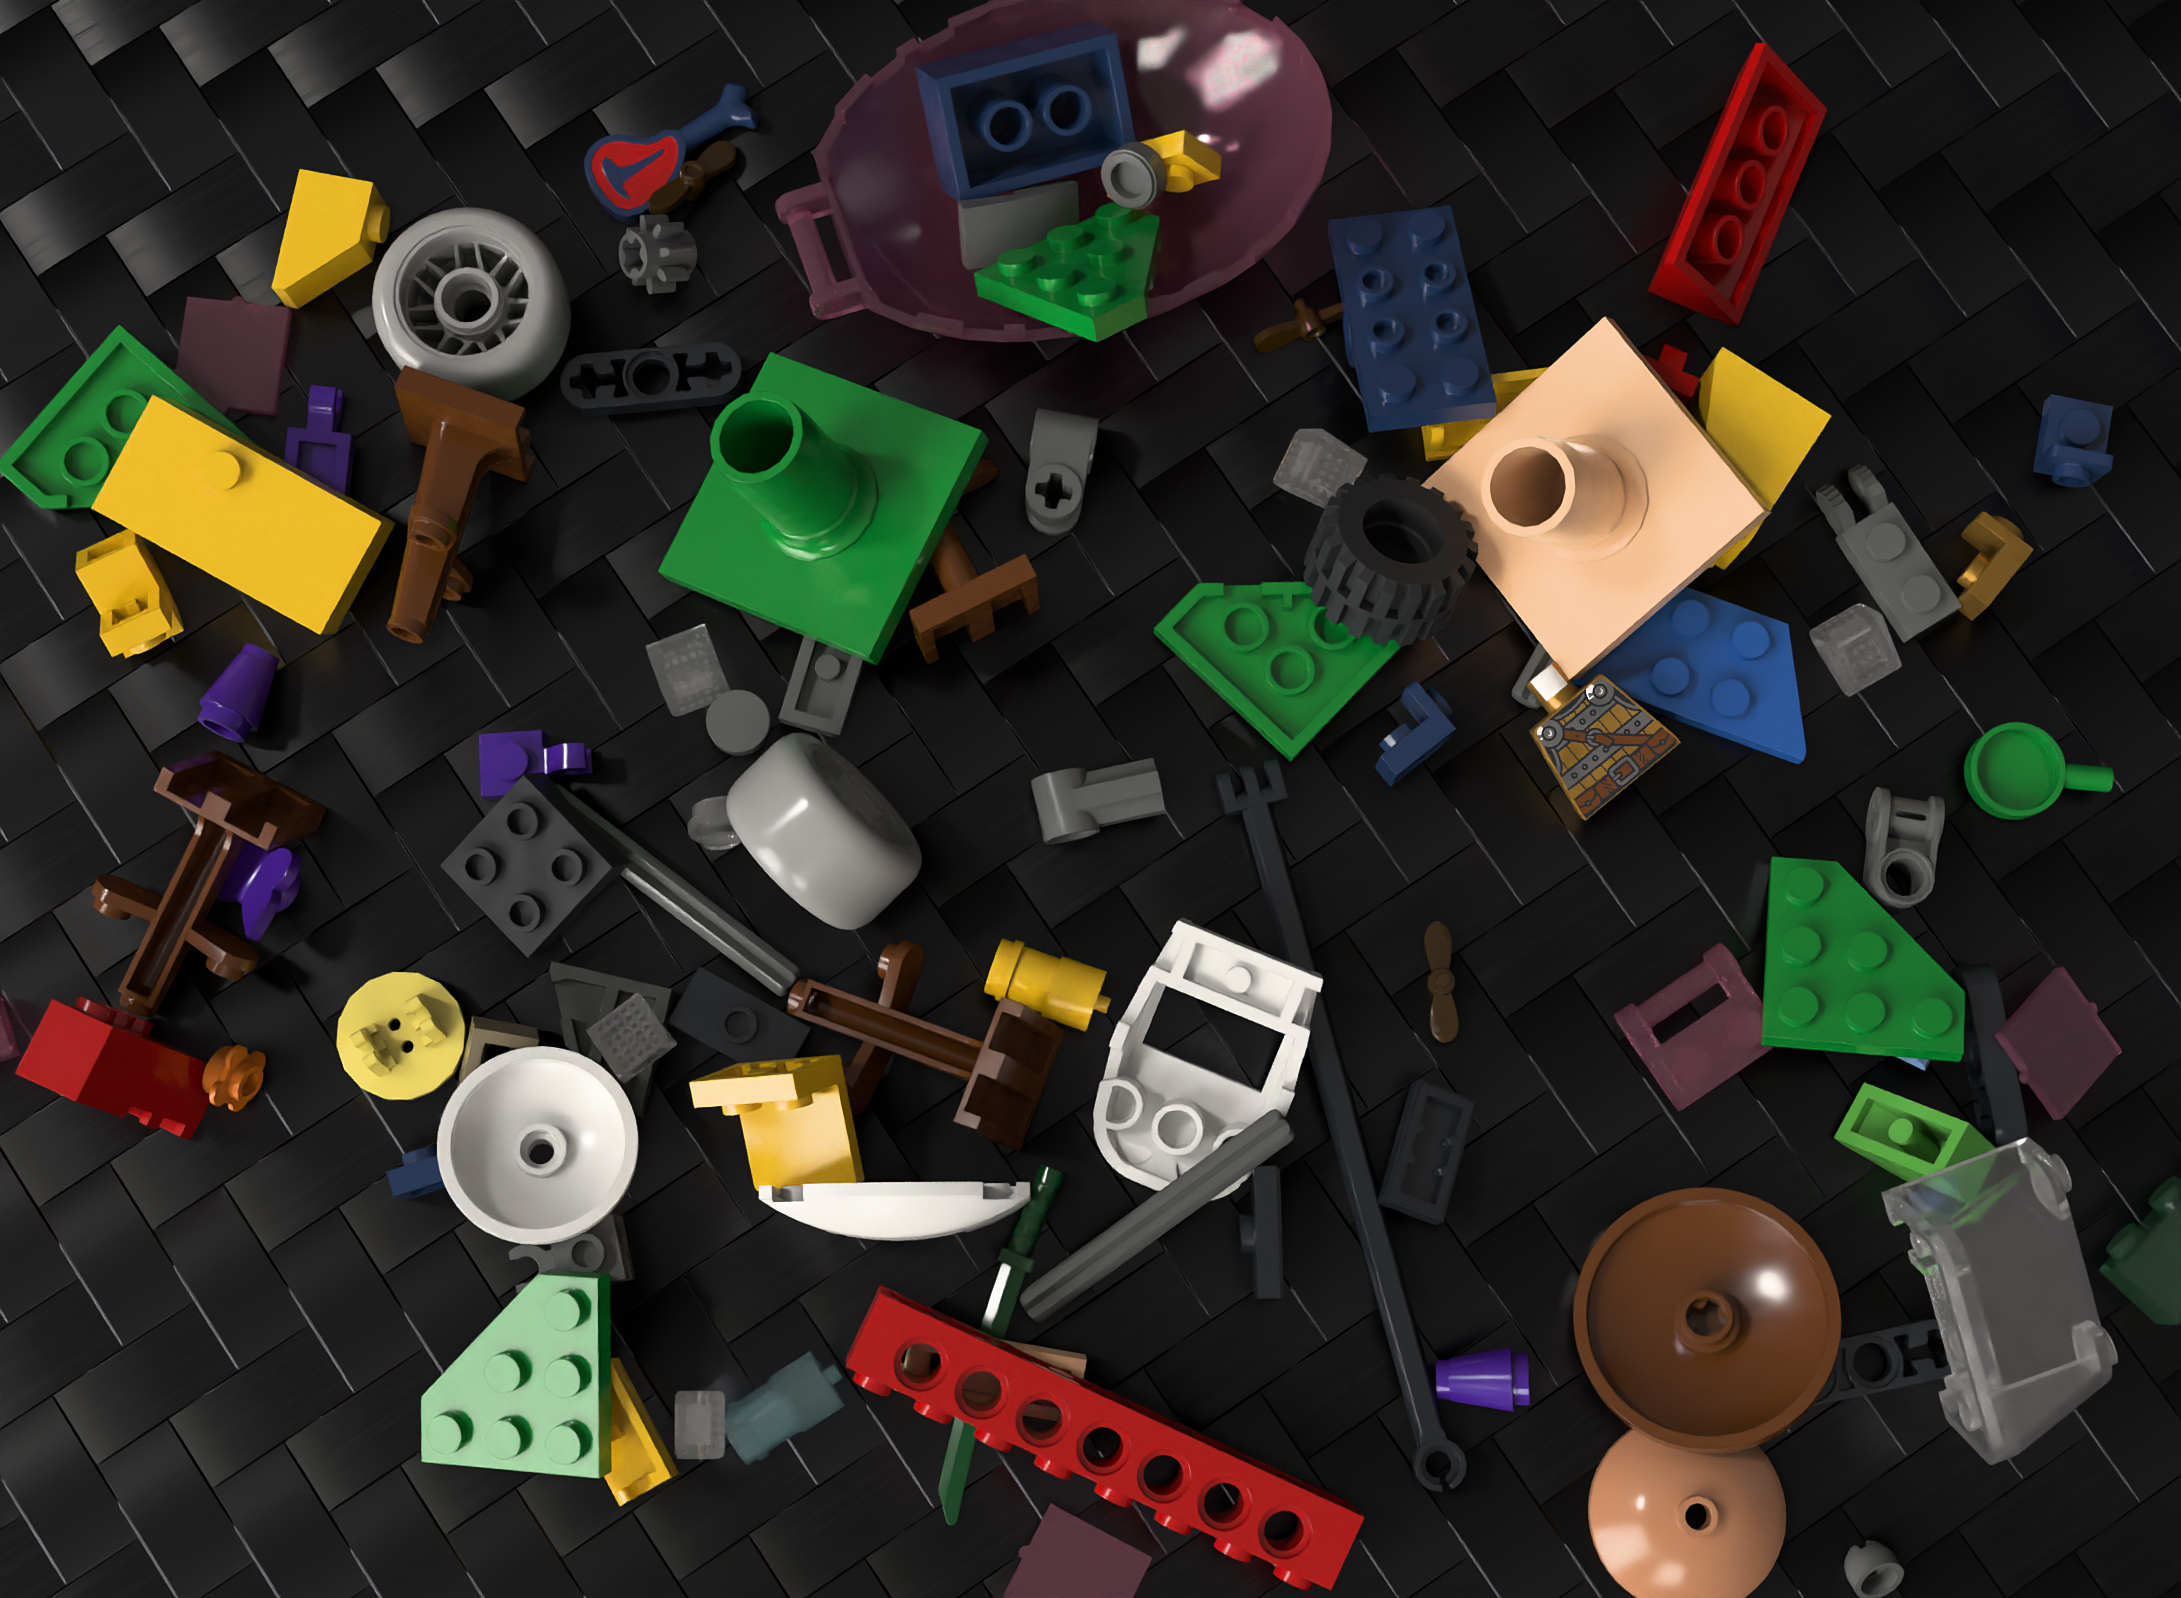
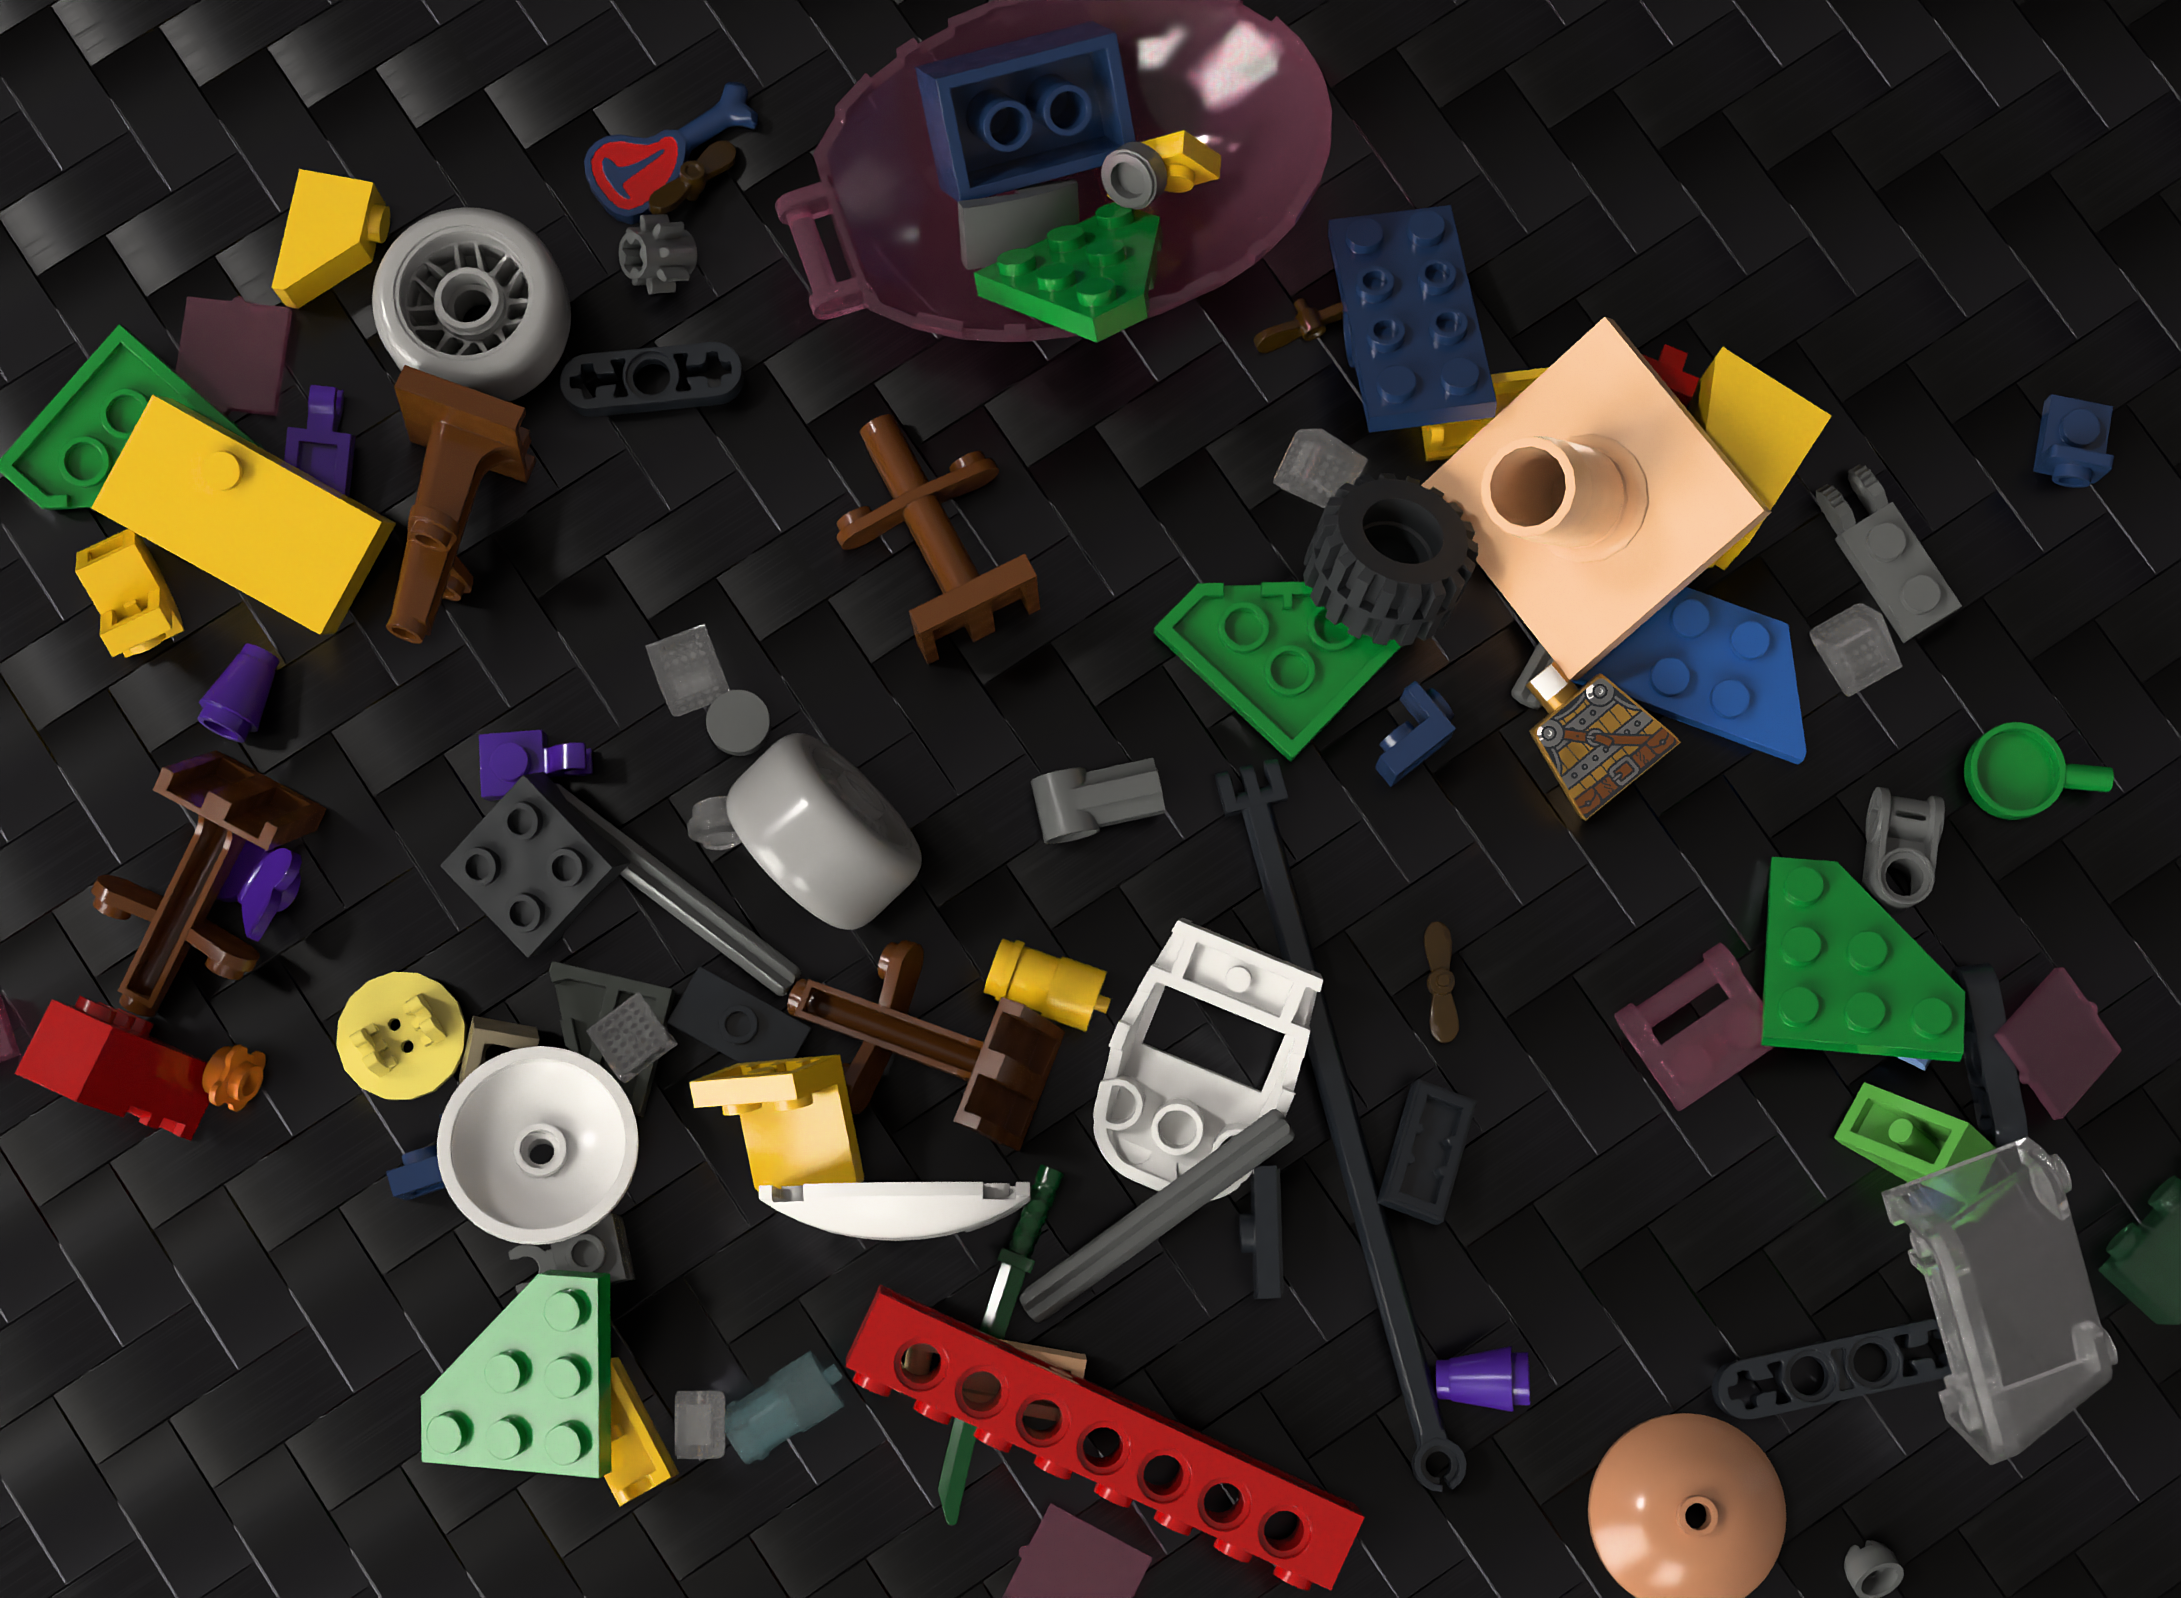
(821, 689): dark grey hinge -> none
(822, 505): green piece -> none
(1059, 462): dark grey piece -> none
(1707, 1320): reddish brown dish -> none
(1740, 190): red slope -> none
(1999, 559): pearl gold bracket -> none

